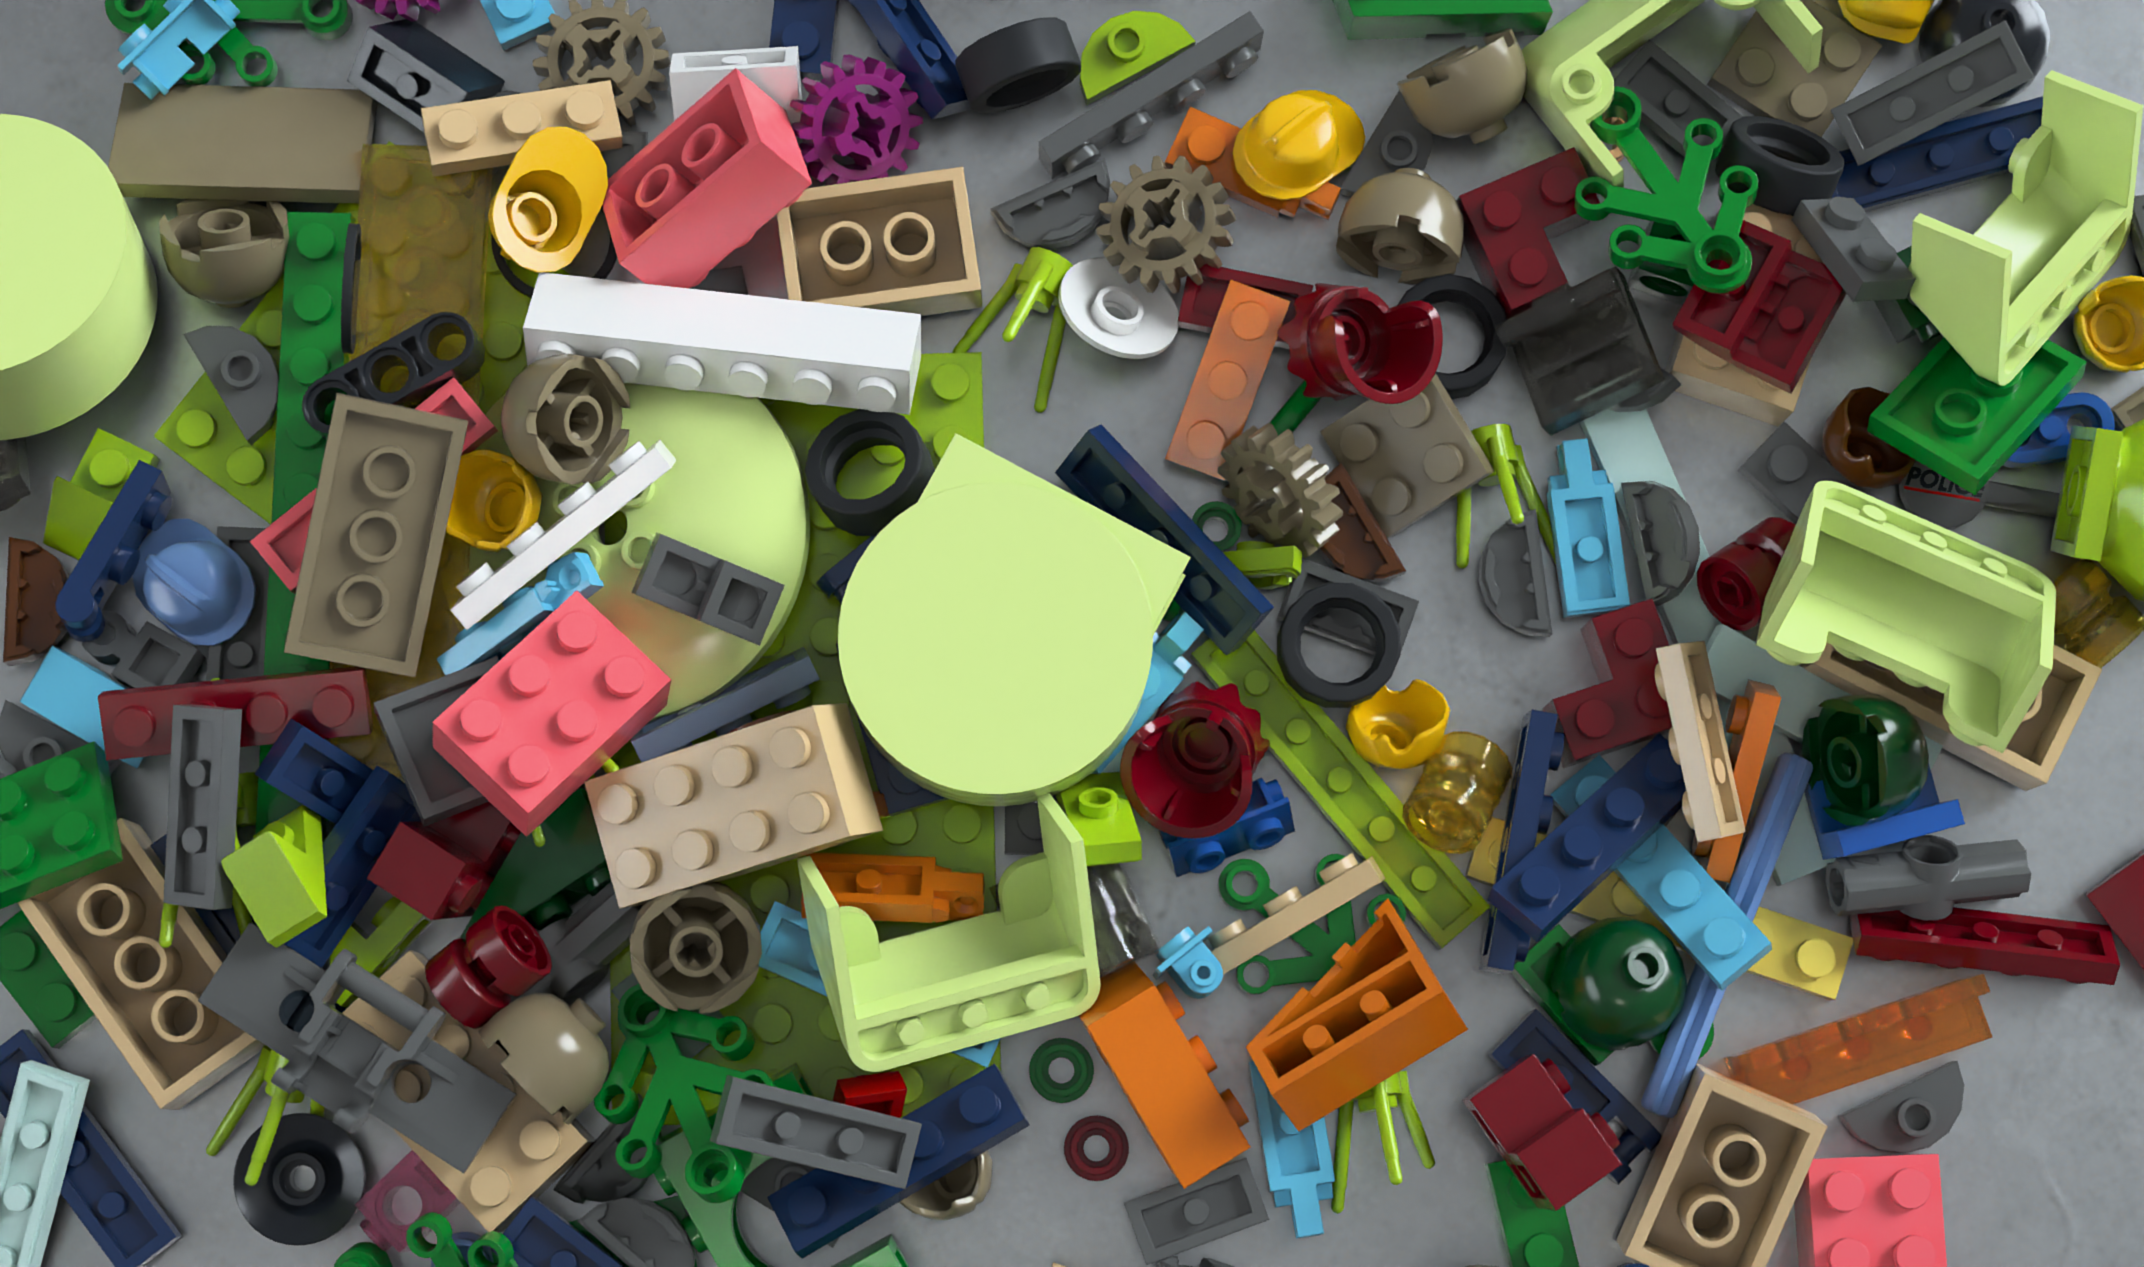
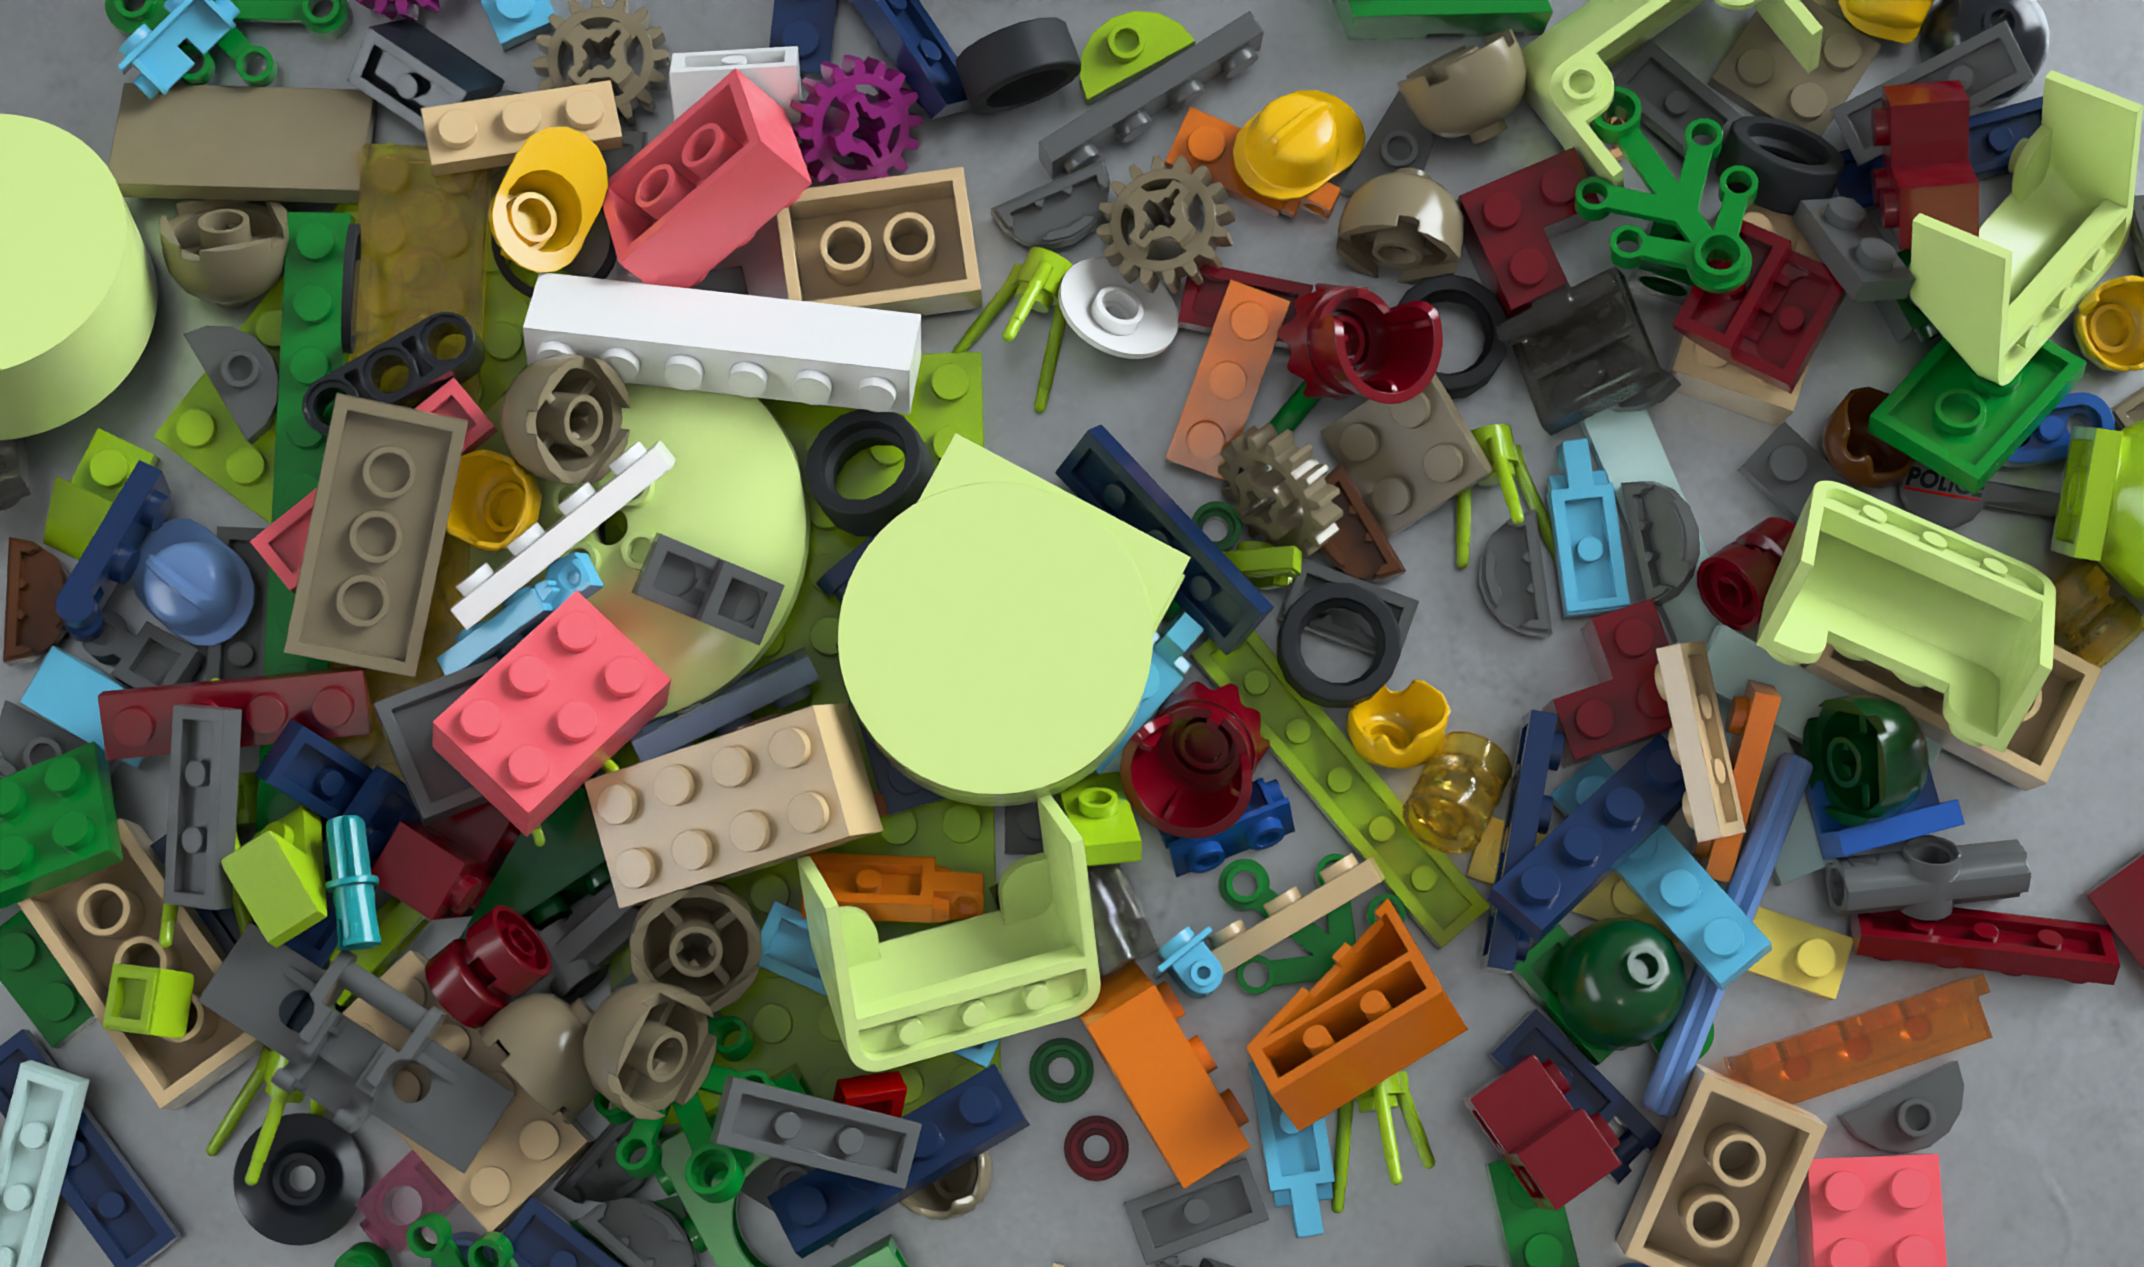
(148, 1001): none -> lime slope
(352, 883): none -> teal axle
(649, 1047): none -> dark tan cylinder
(1924, 158): none -> dark red brick

